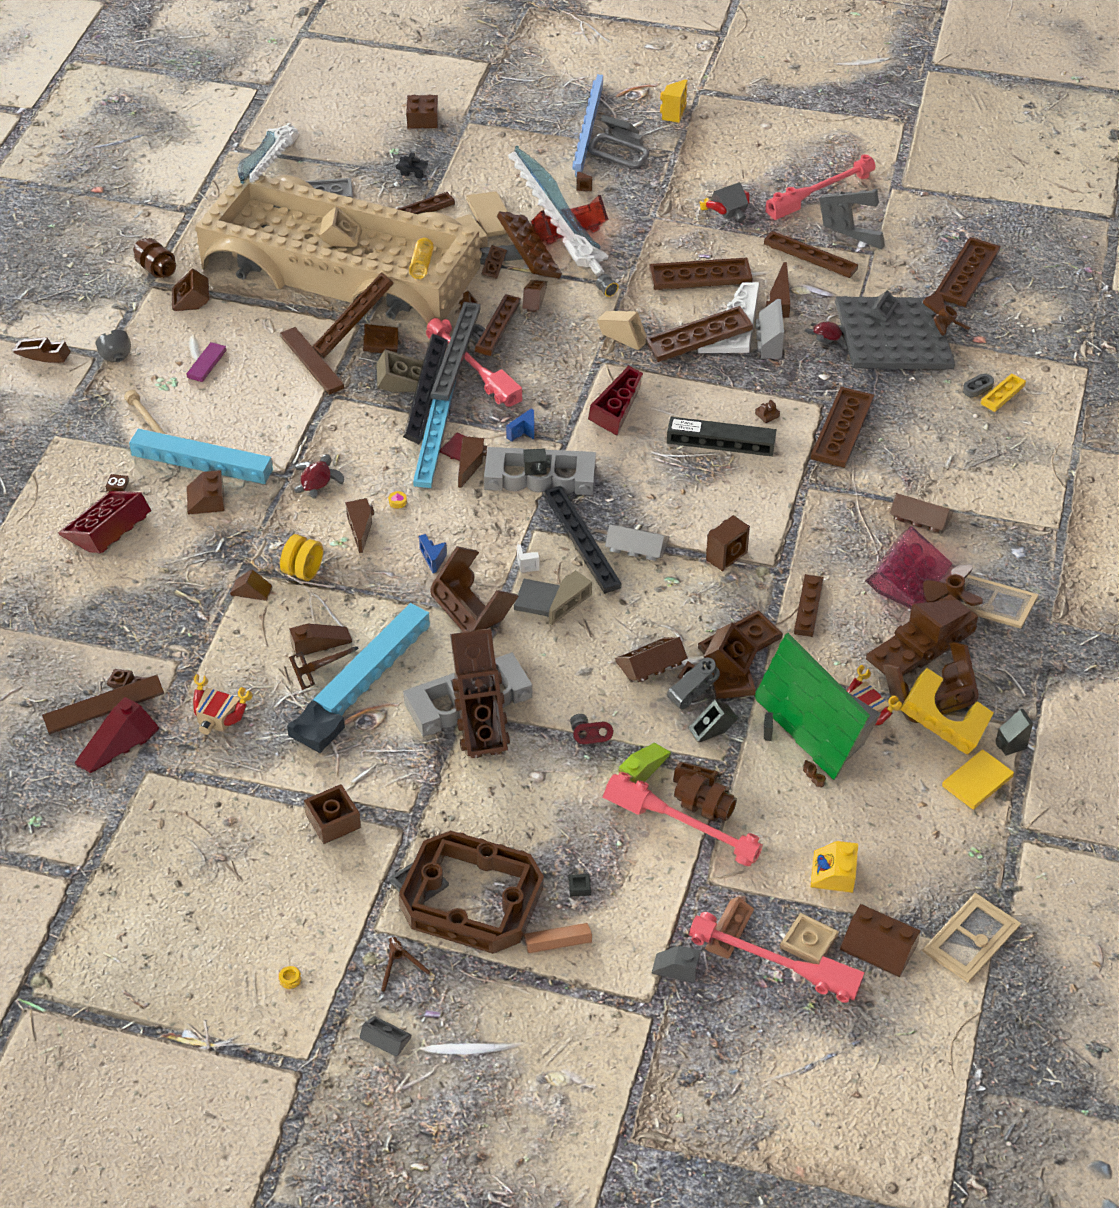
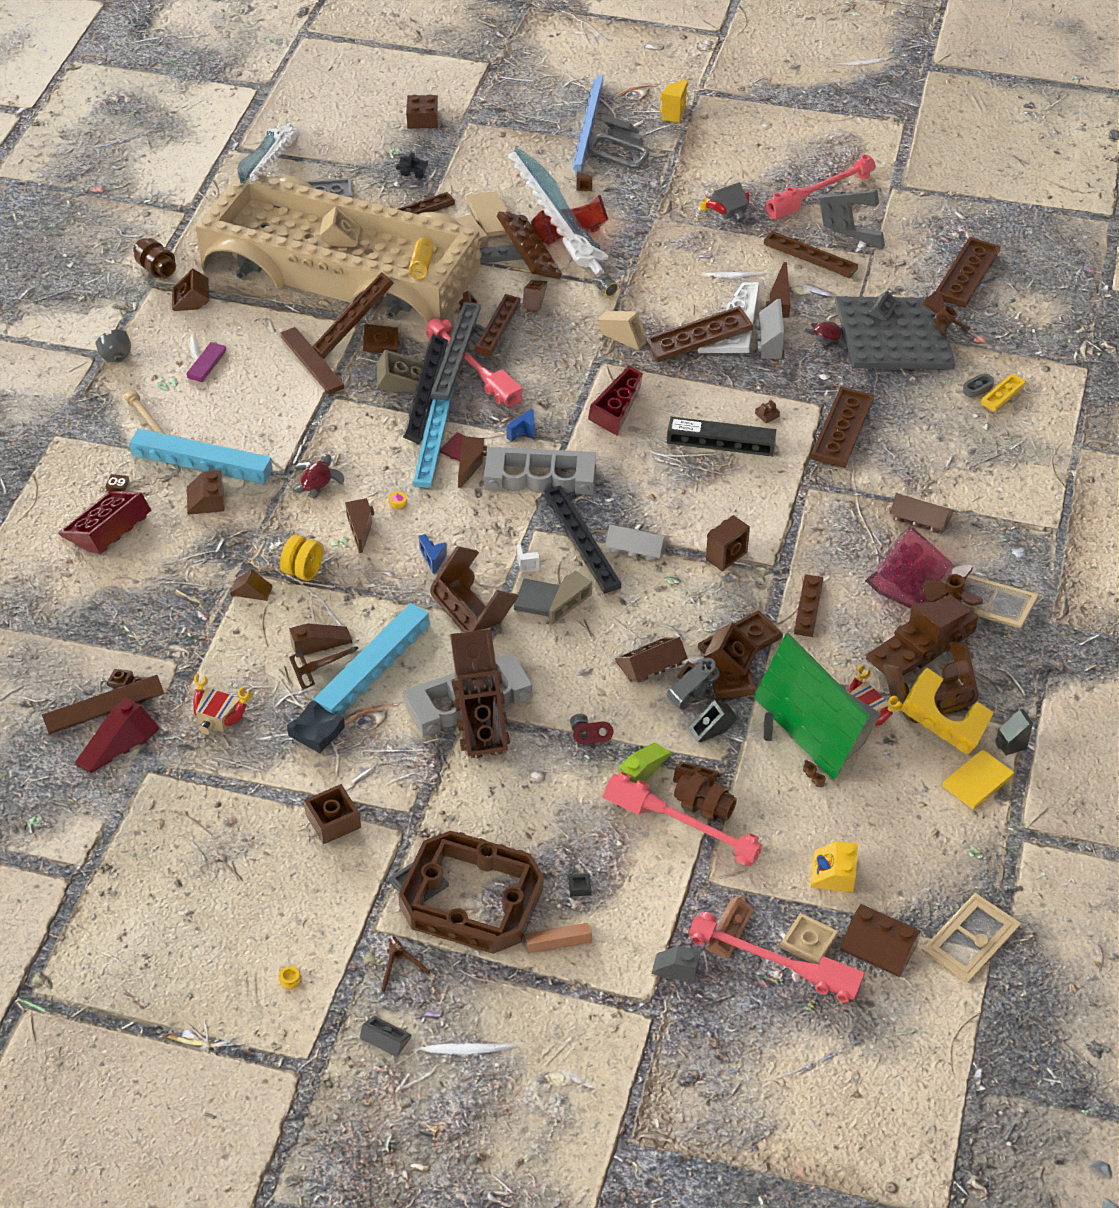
(42, 350): reddish brown slope -> none
(494, 261): reddish brown slope -> none
(535, 461): pearl dark grey brick -> none
(700, 273): reddish brown plate -> none

